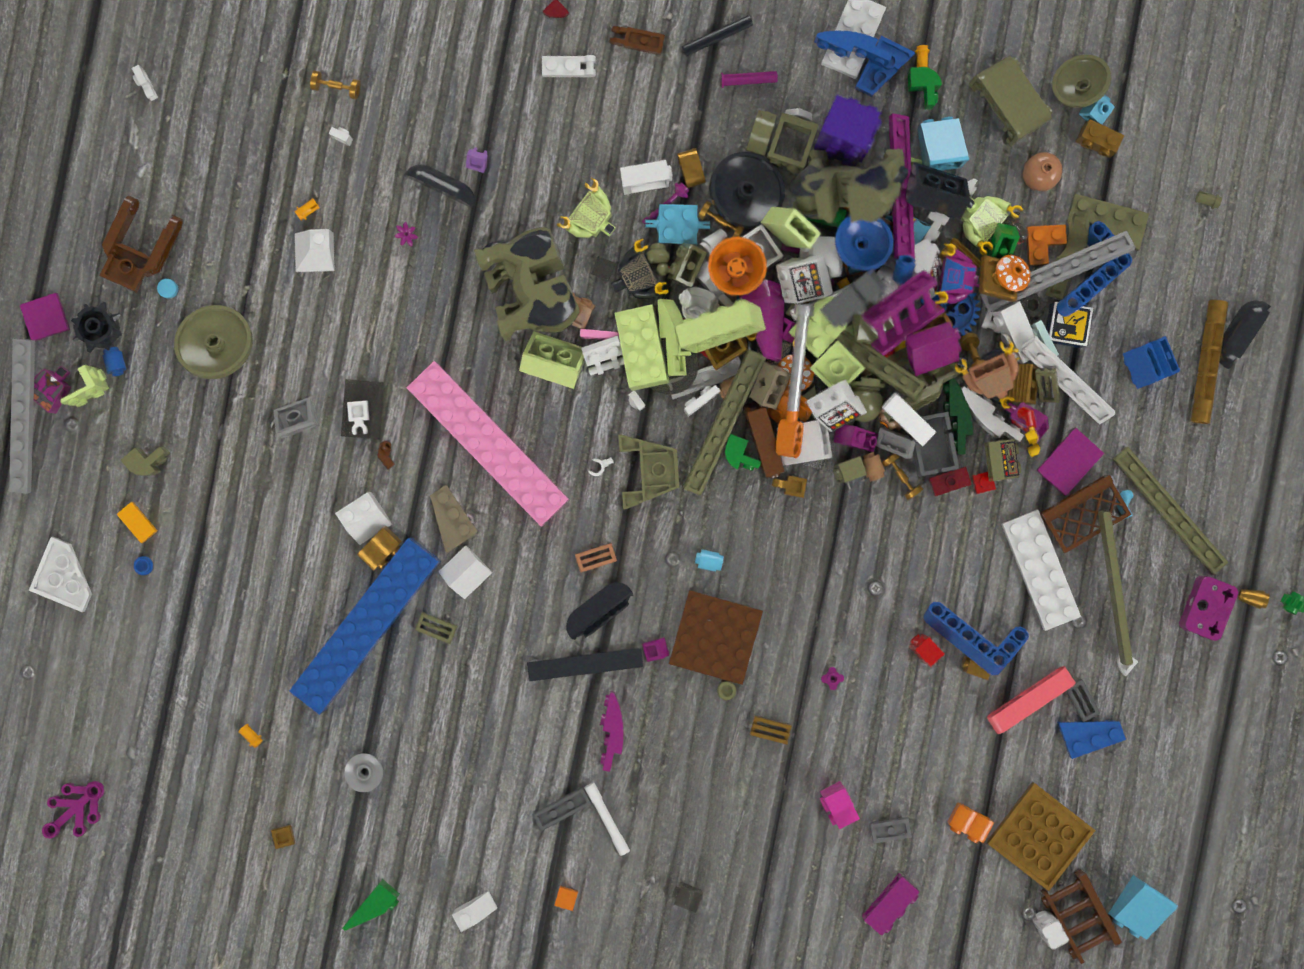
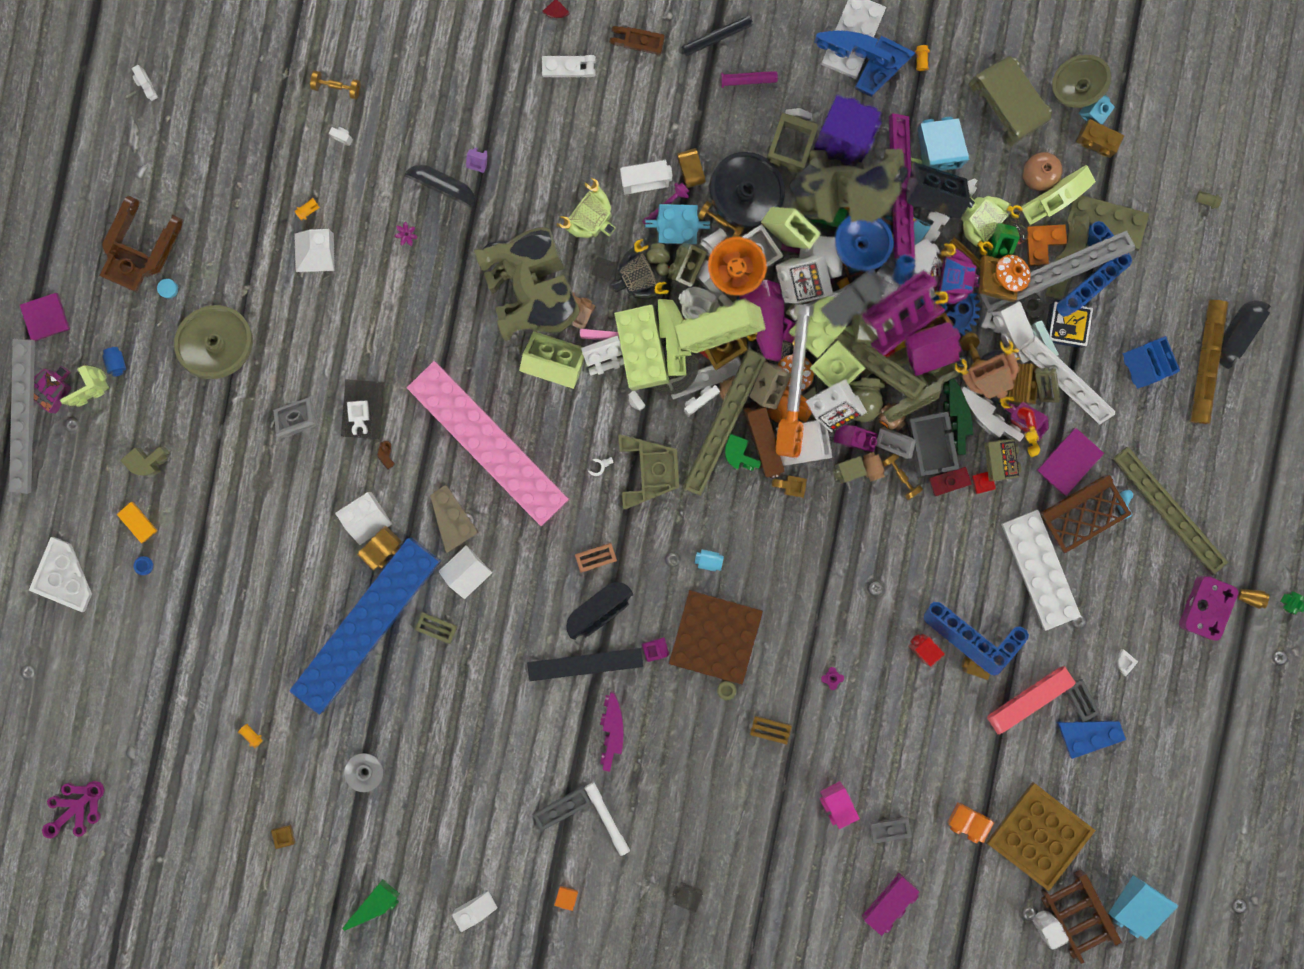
(88, 332): black brick -> none
(761, 132): olive brick -> none
(908, 419): white tile -> none
(924, 80): green brick -> none
(1059, 196): none -> yellowish green slope
(1115, 587): olive tile -> none

